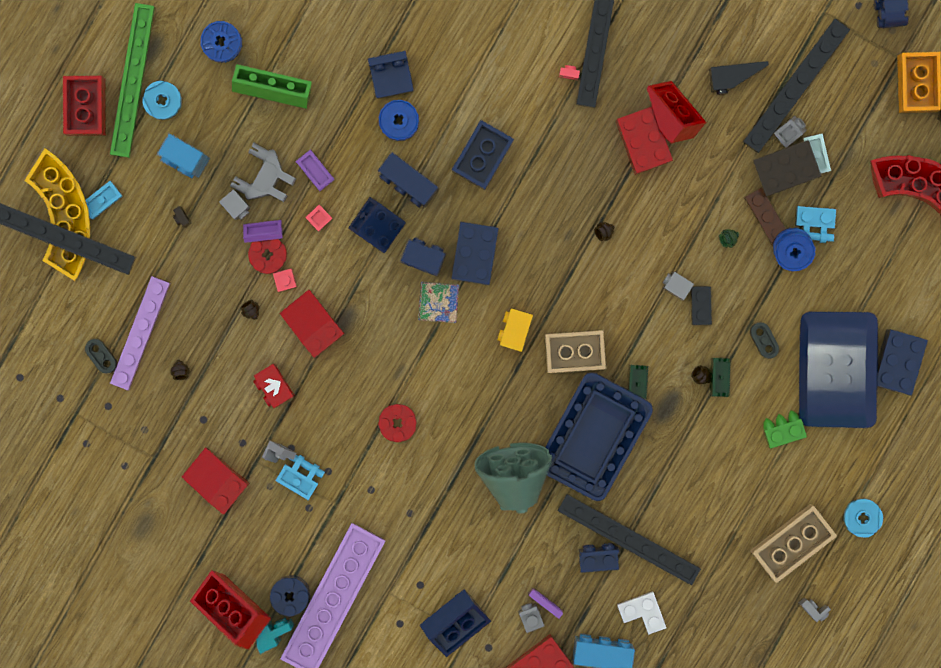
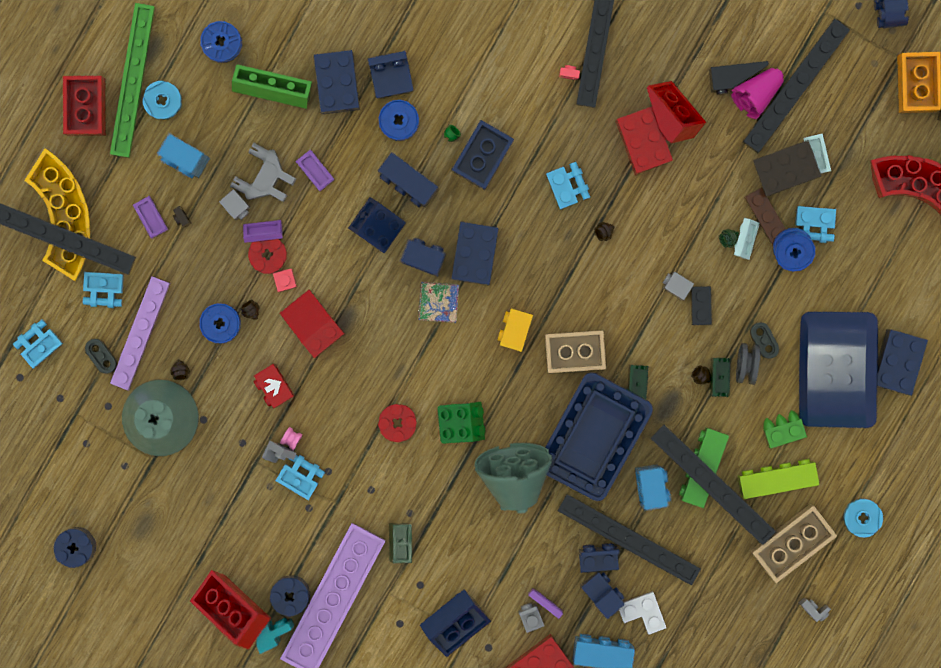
(41, 348): none -> medium azure plate
(65, 553): none -> dark blue brick
(102, 199): medium azure plate -> none
(103, 283): none -> medium azure plate
(150, 217): none -> medium lavender tile
(176, 414): none -> sand green cone
(215, 481): red slope -> none
(225, 333): none -> blue wheel
(291, 438): none -> bright pink wheel
(319, 218): coral plate -> none
(337, 82): none -> dark blue brick
(400, 543): none -> dark green hinge
(452, 133): none -> green hinge
(461, 422): none -> green bracket
(562, 187): none -> medium azure plate
(602, 594): none -> dark blue brick
(651, 486): none -> dark azure brick
(710, 452): none -> bright green brick
(713, 484): none -> black plate
(746, 239): none -> light aqua plate
(748, 363): none -> dark grey wheel
(757, 92): none -> dark pink cone
(778, 480): none -> lime brick
(790, 131): light grey bracket -> none

